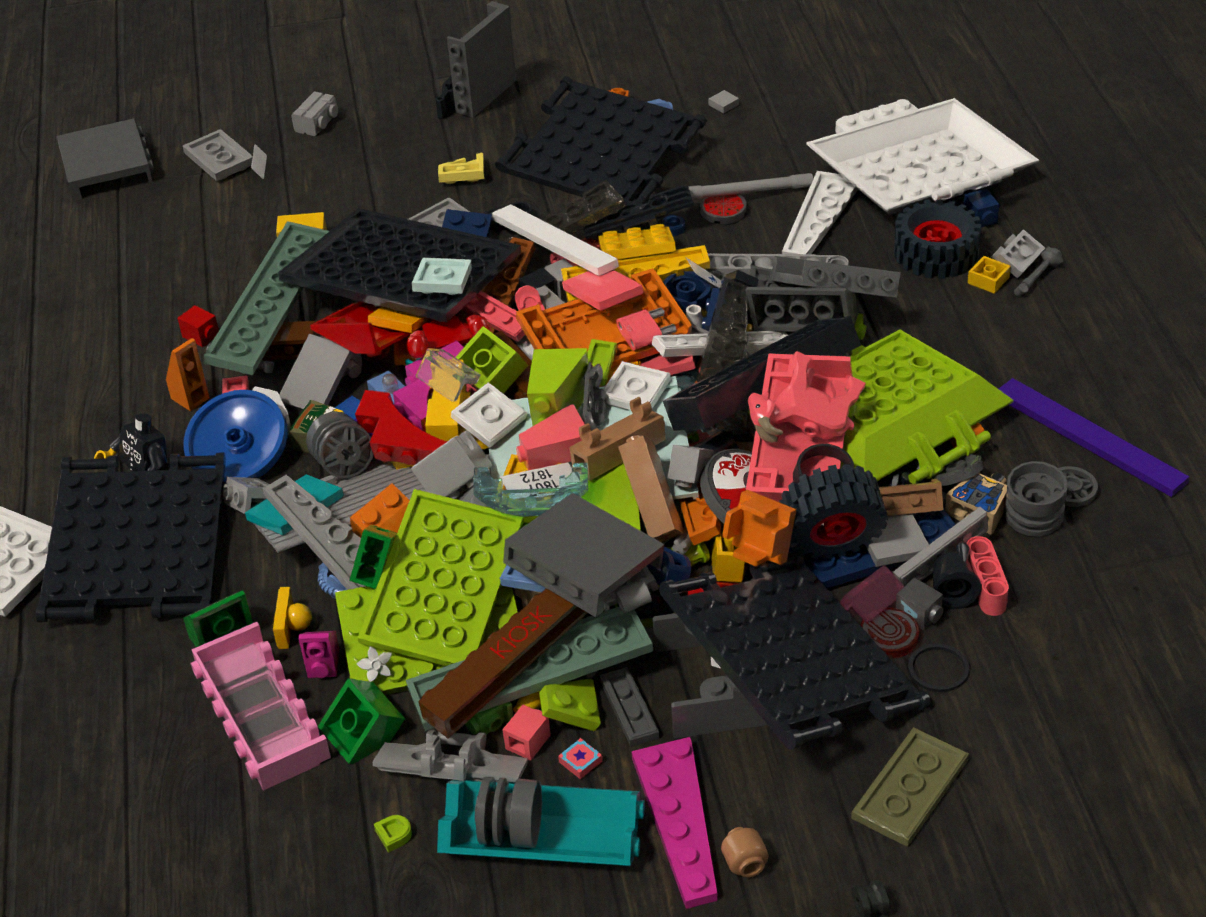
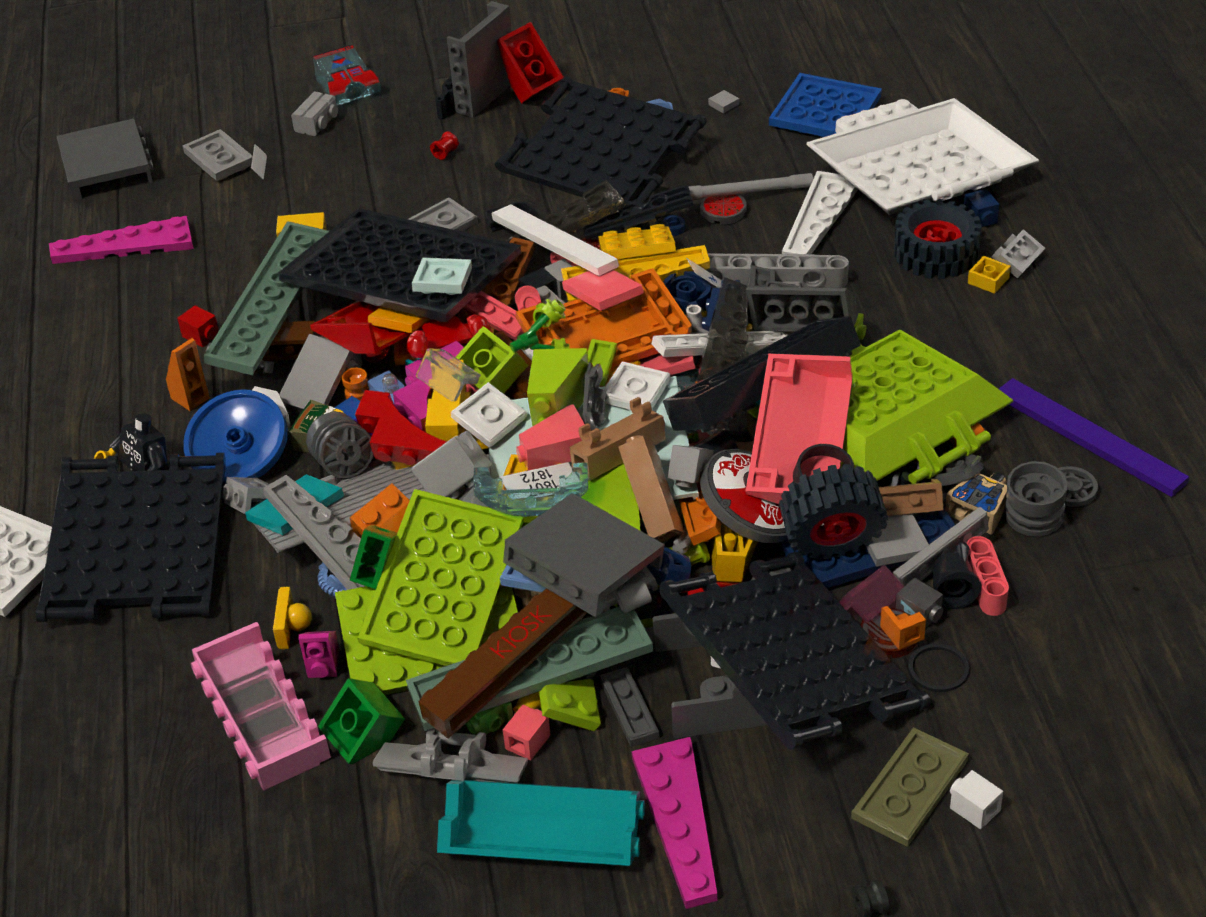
(165, 234): none -> dark pink wing
(218, 619): green slope -> none
(235, 383): coral tile -> none
(345, 75): none -> clear light blue piece
(355, 382): none -> orange wheel
(375, 664): white plant -> none
(393, 831): lime tile -> none
(444, 145): none -> red bush
(461, 170): light yellow wing -> none
(468, 222): dark blue wing -> none
(503, 812): dark grey wheel -> none
(528, 63): none -> red slope
(543, 317): none -> plant
(580, 758): coral tile -> none
(640, 327): coral piece -> none
(743, 278): black tile -> none
(744, 852): medium nougat head -> none
(760, 529): orange panel -> none
(806, 406): coral animal -> none
(818, 102): none -> blue plate
(835, 276): dark grey panel -> none
(903, 629): none -> orange panel
(975, 799): none -> white brick
(1051, 257): dark grey piece -> none

